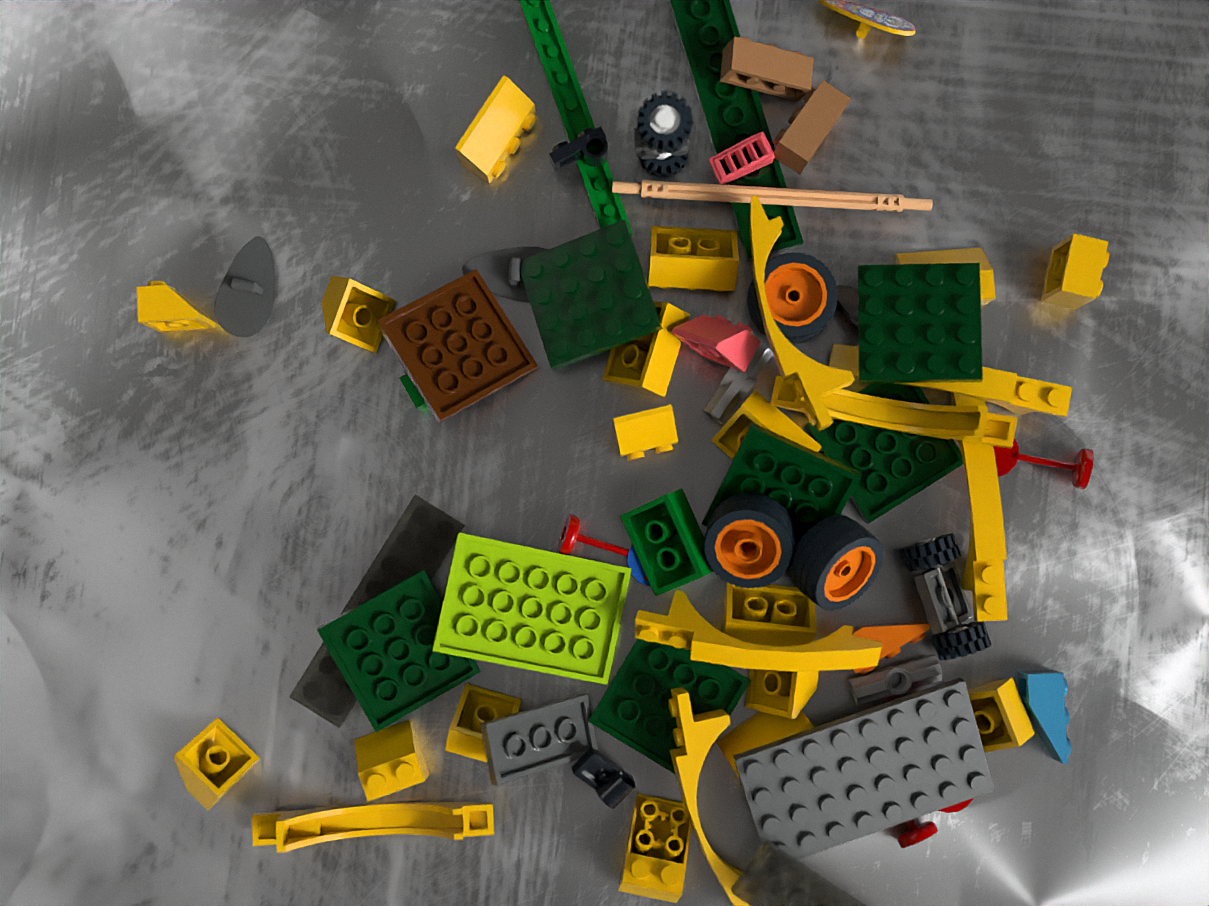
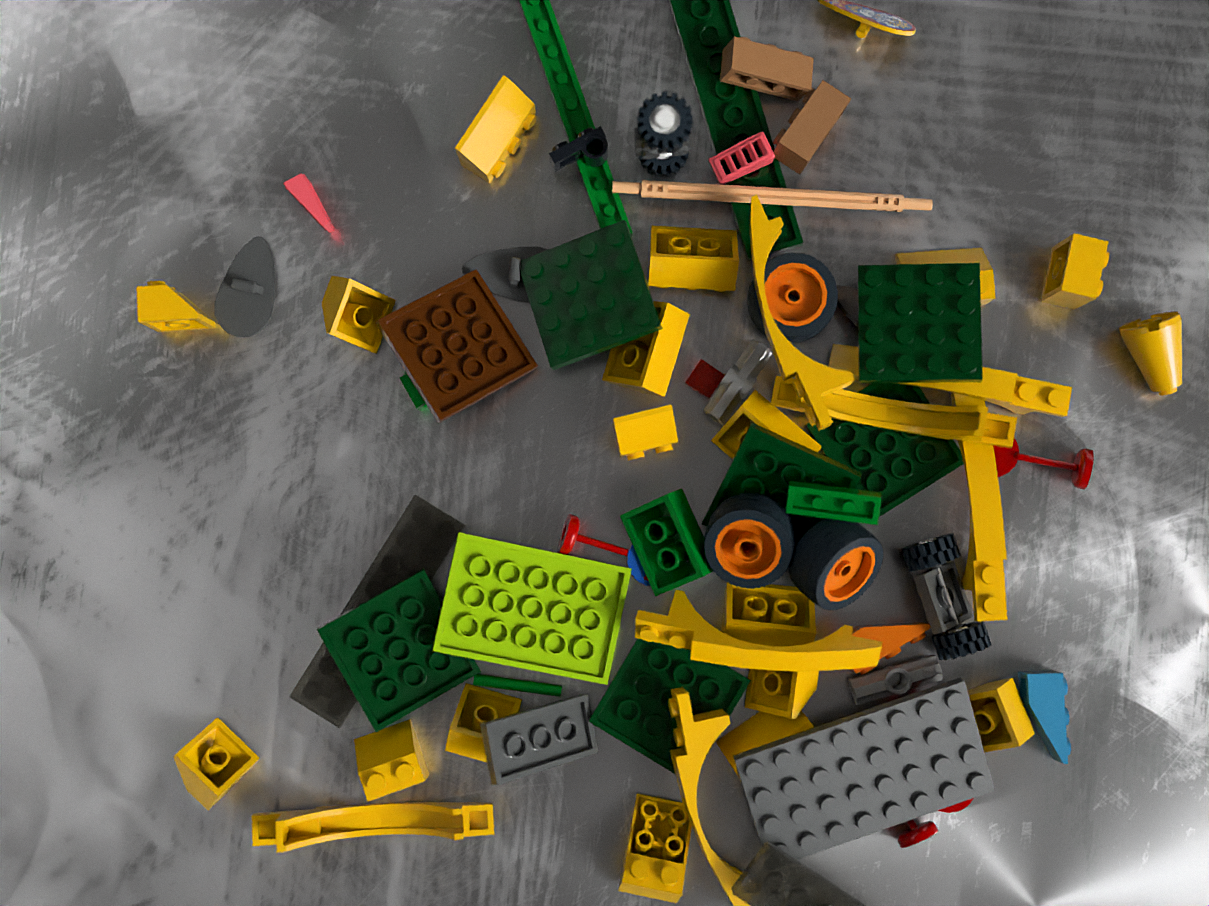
(305, 194): none -> coral slope
(517, 685): none -> green bar
(604, 776): black plate -> none
(704, 379): none -> clear red plate
(719, 340): coral slope -> none
(834, 502): none -> green plate
(1157, 349): none -> yellow cone

